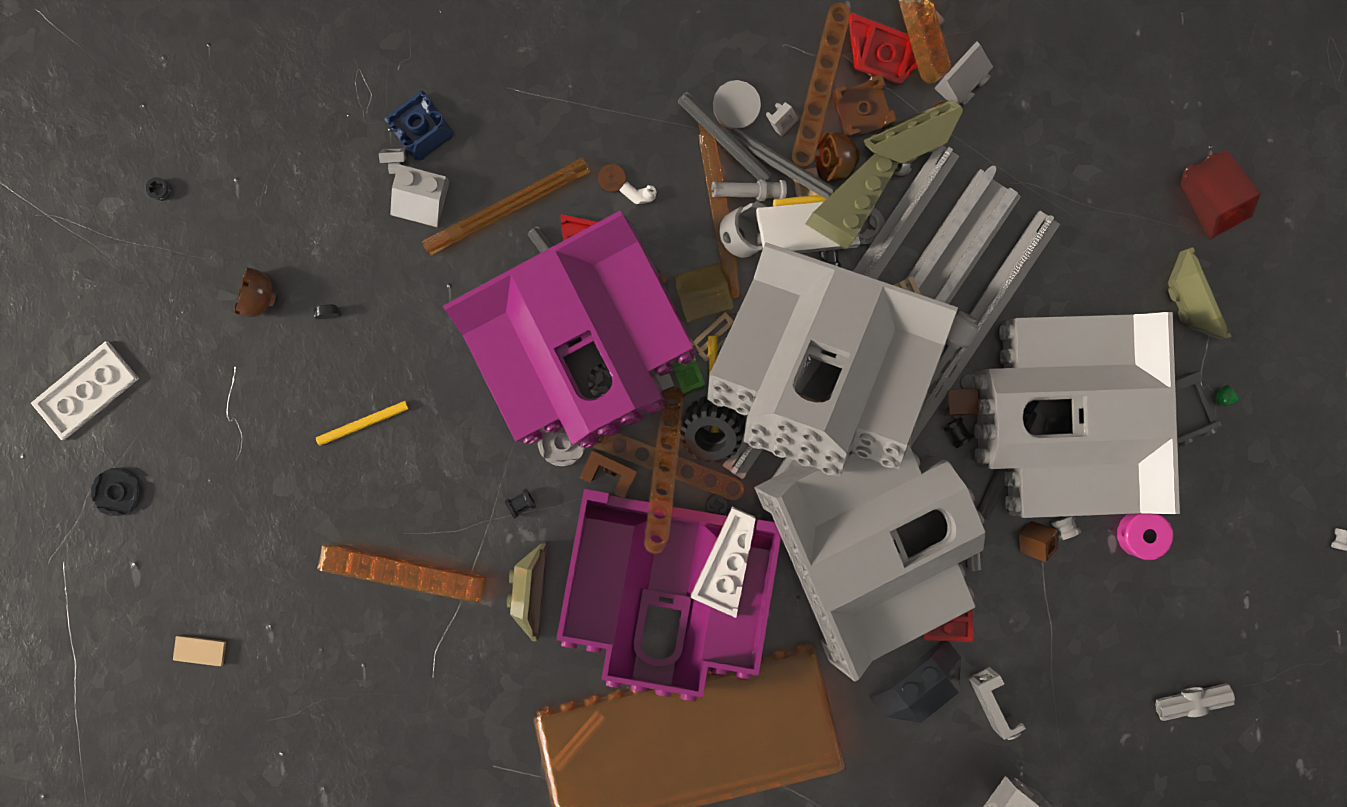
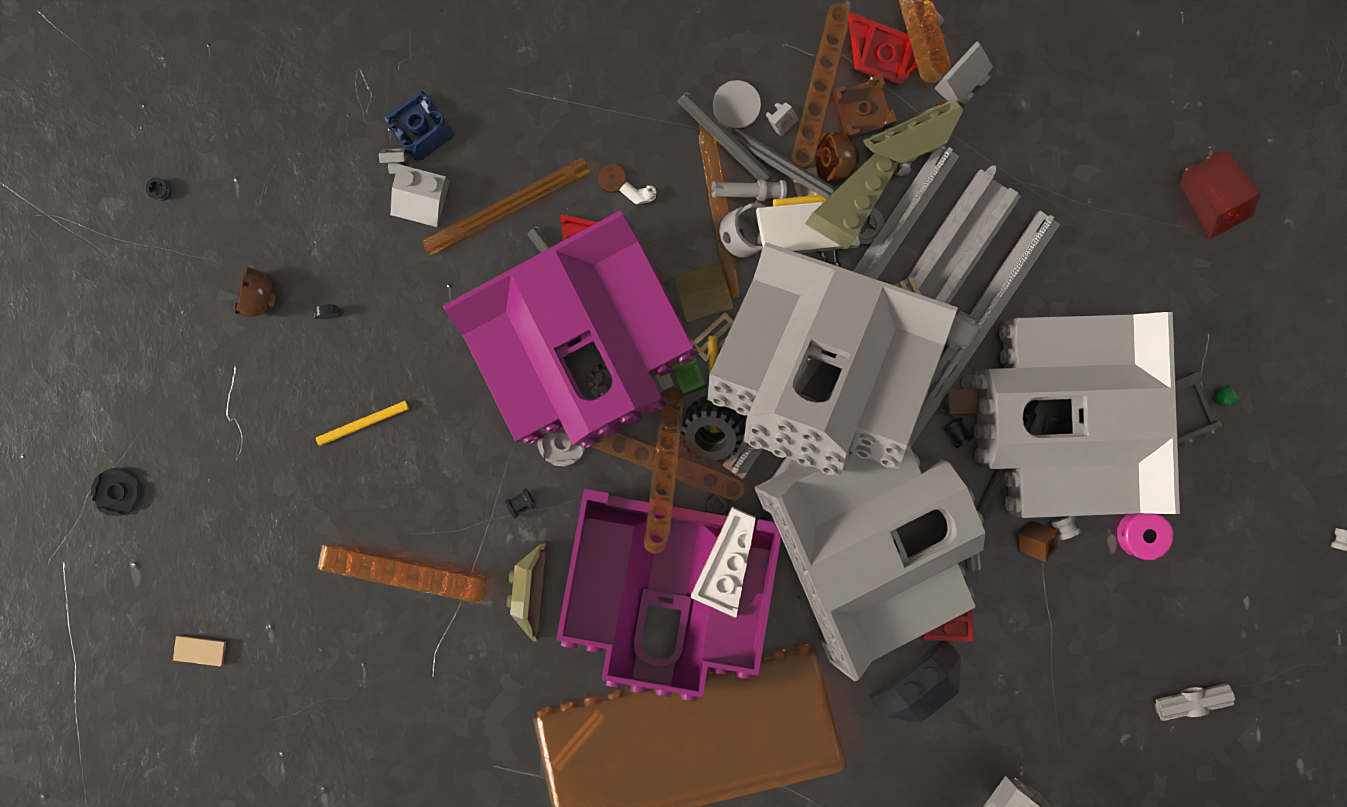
(85, 390): white tile -> none
(611, 467): reddish brown panel -> none
(983, 684): light grey panel -> none
(1194, 297): olive wedge -> none

